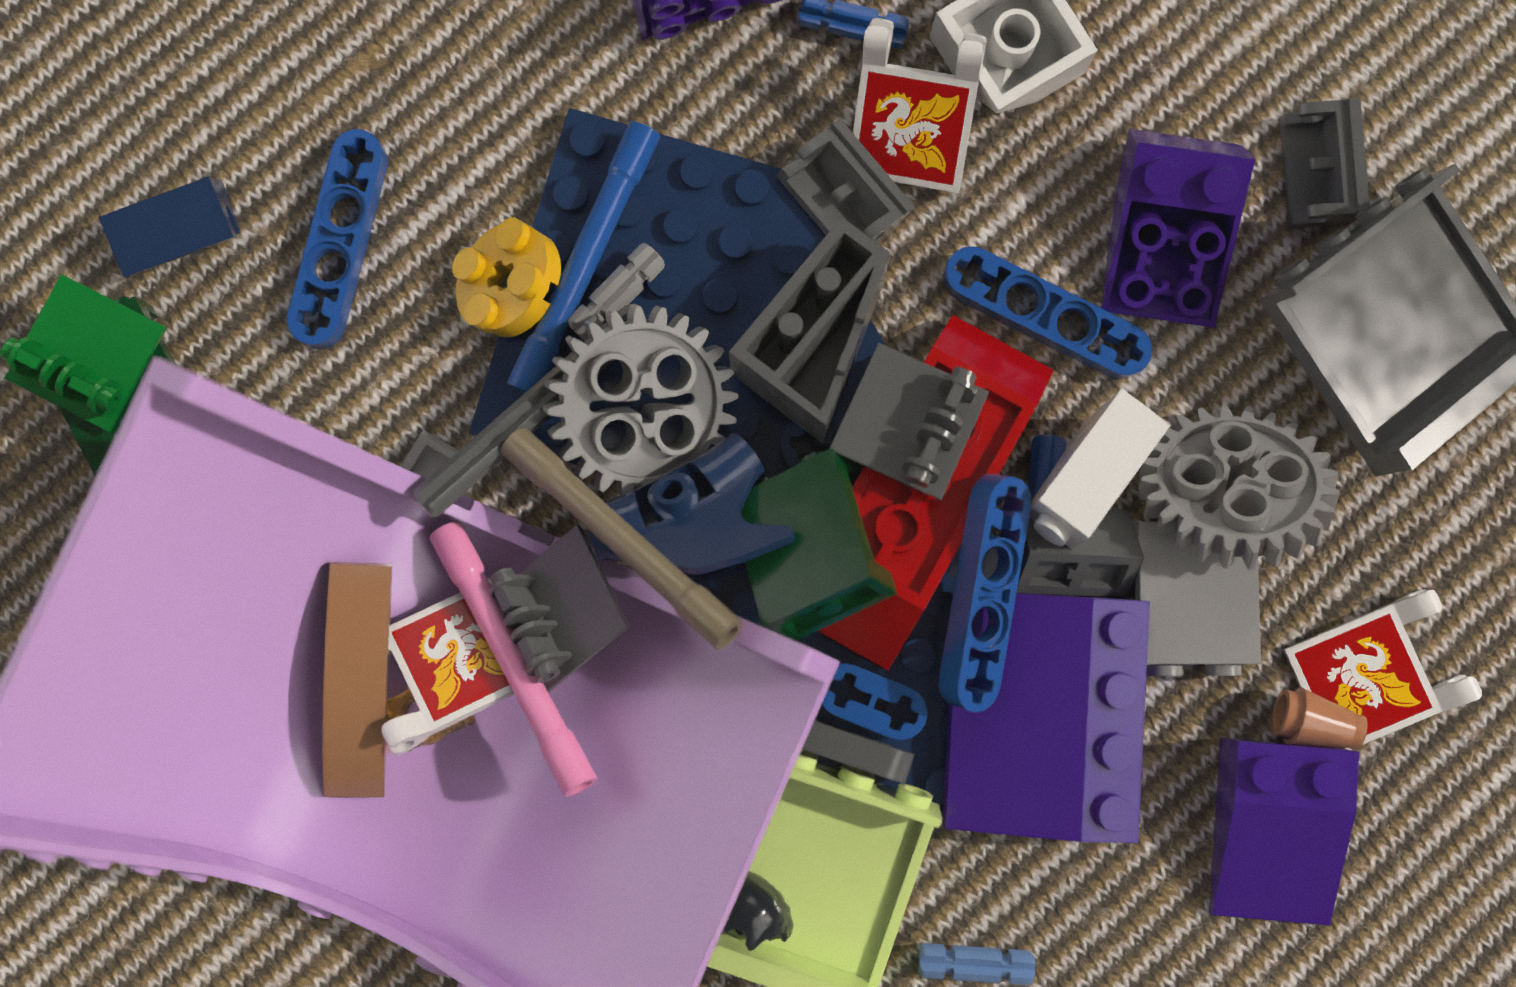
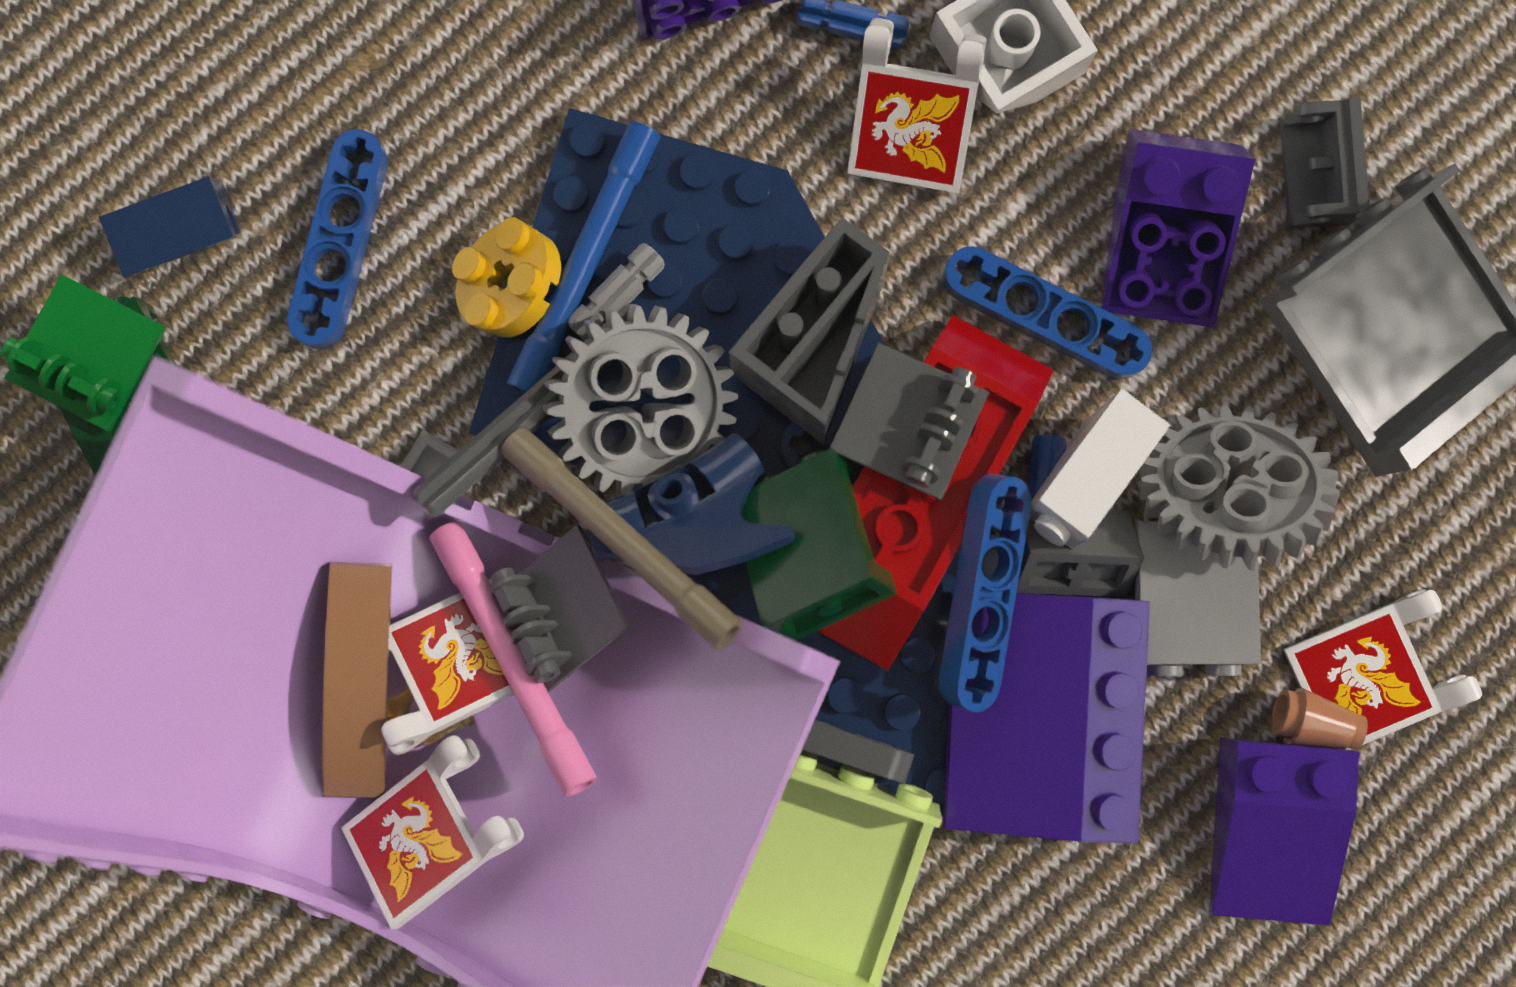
(418, 839): none -> flag
(759, 913): black hair -> none
(842, 179): dark grey hinge -> none
(872, 718): blue beam -> none
(976, 964): medium blue axle -> none

